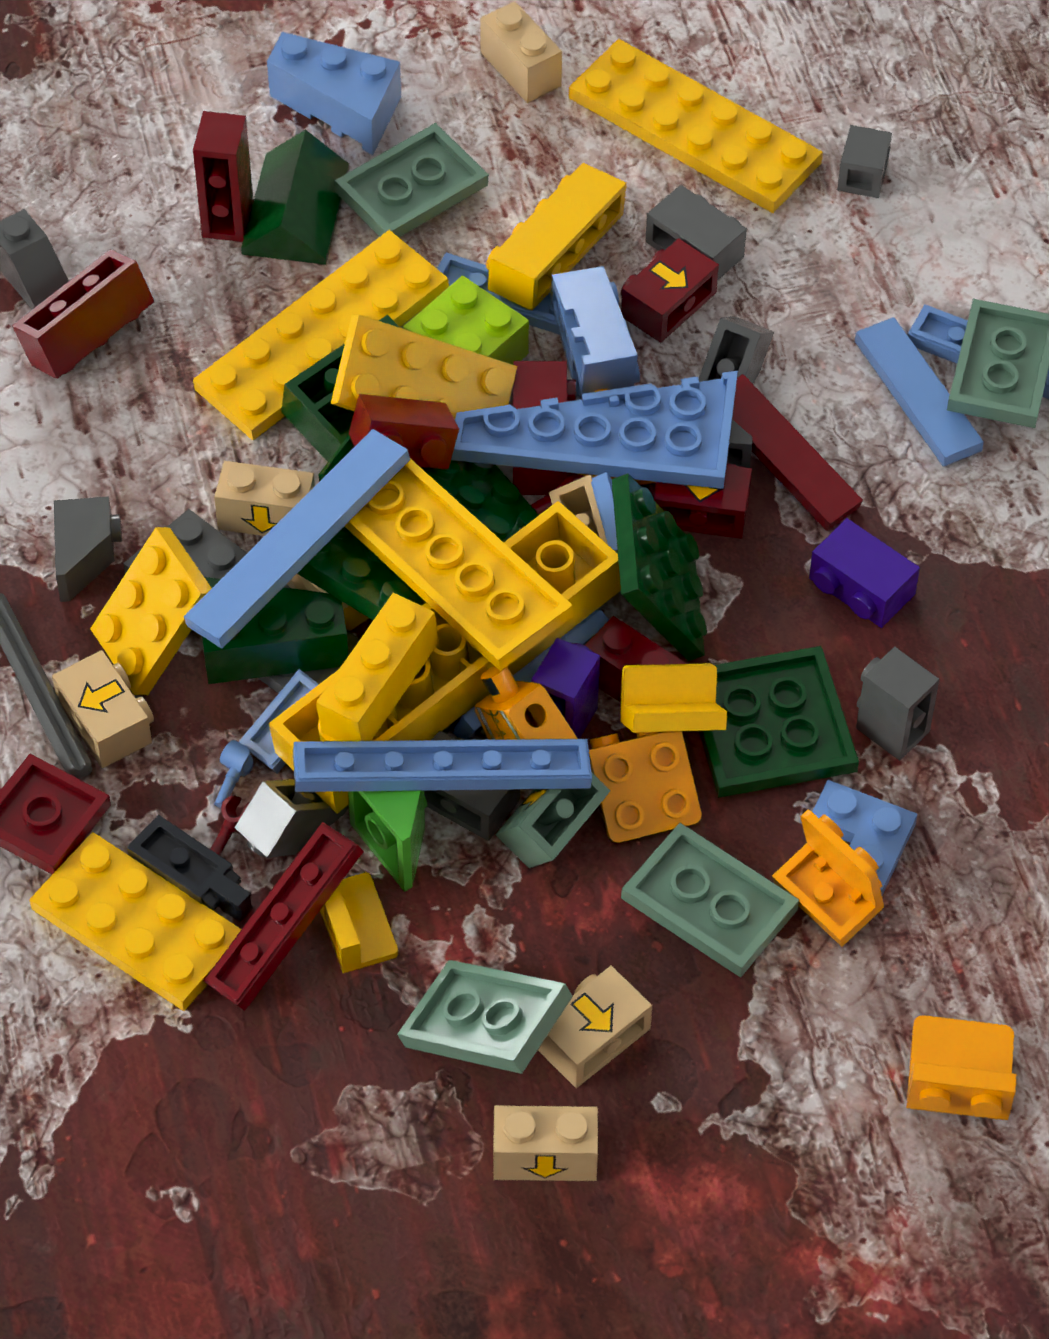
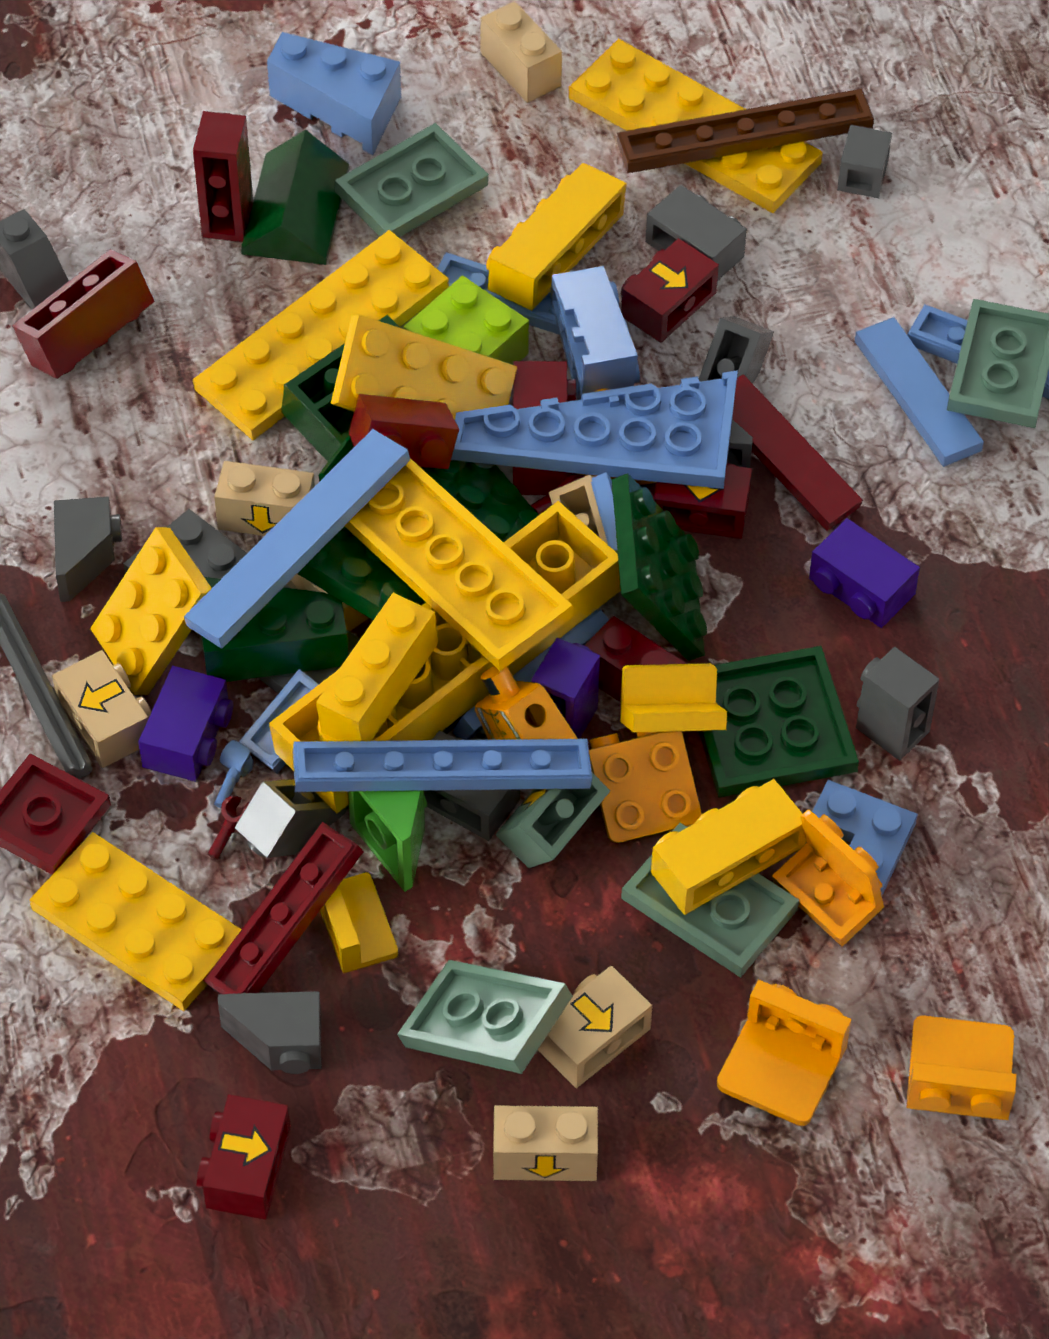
(185, 724): none -> dark purple brick
(191, 867): black hinge -> none
(245, 1156): none -> dark red brick
(276, 1027): none -> dark grey slope
(727, 846): none -> yellow brick
(743, 130): none -> reddish brown tile
(785, 1053): none -> light orange bracket

